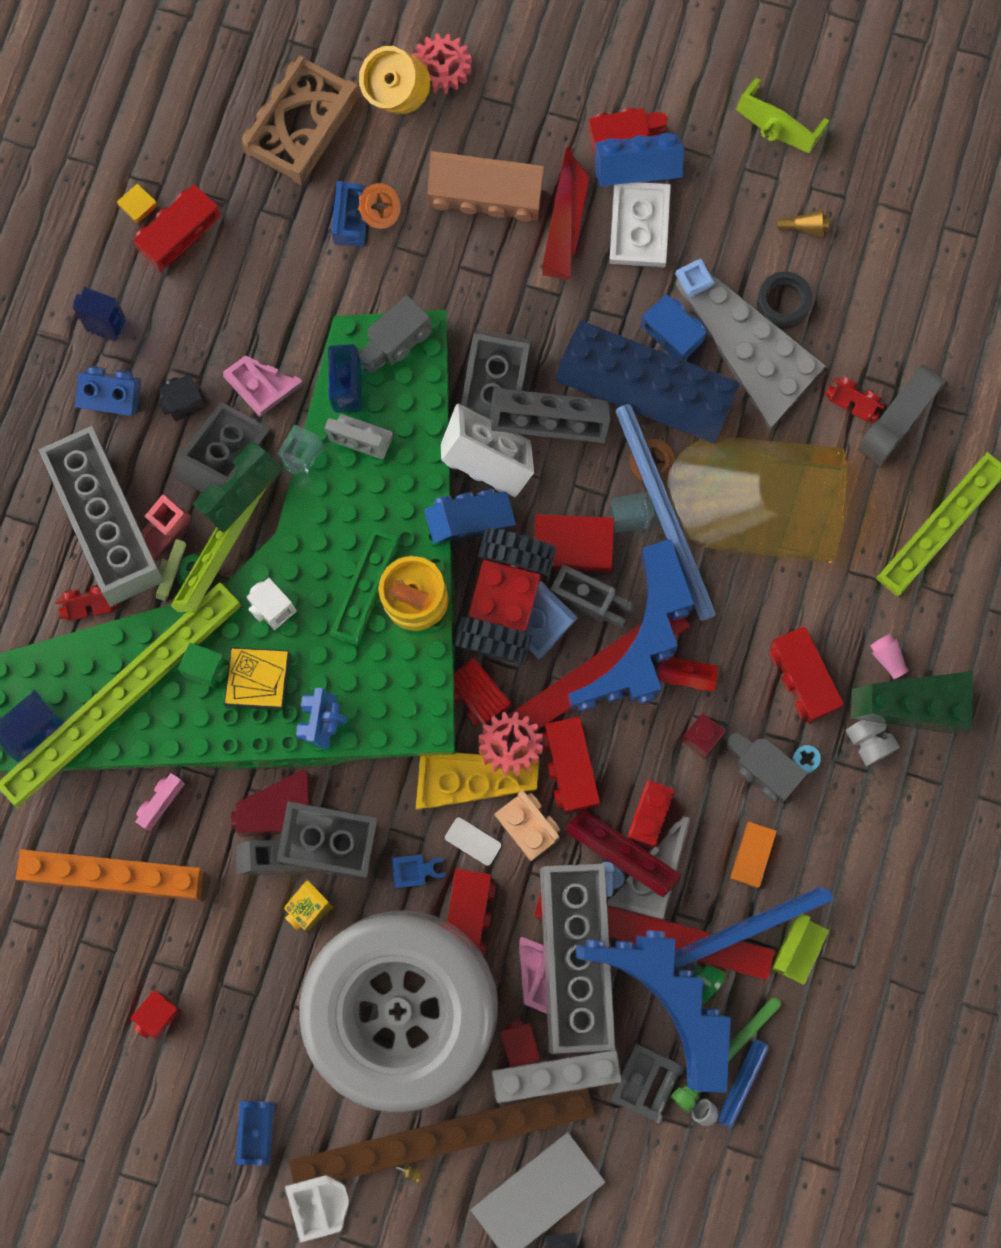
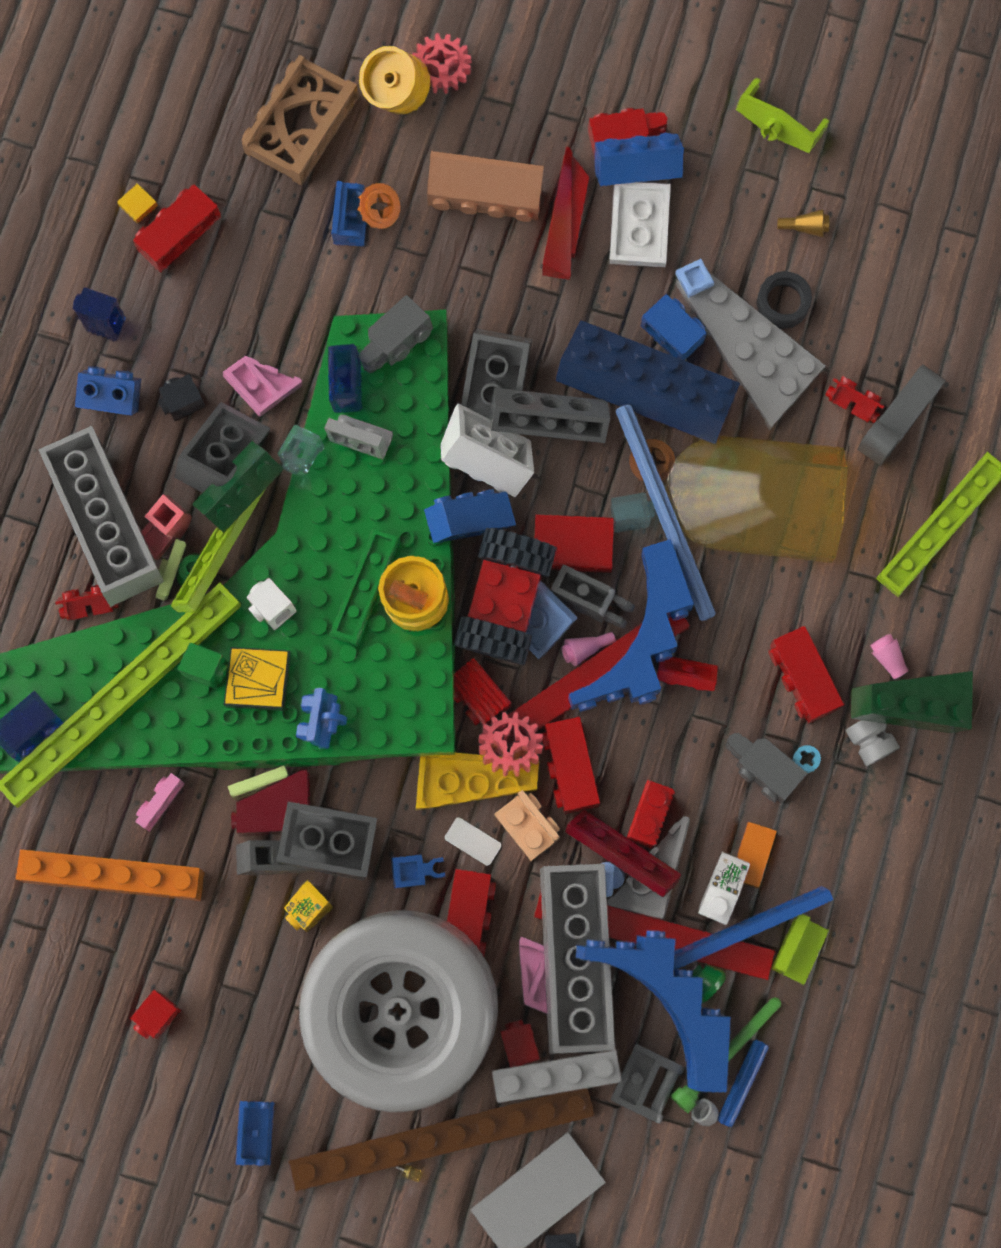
(257, 783): none -> yellowish green tile
(317, 1206): white slope -> none
(579, 649): none -> bright pink cone
(703, 735): dark red brick -> none
(724, 888): none -> white slope

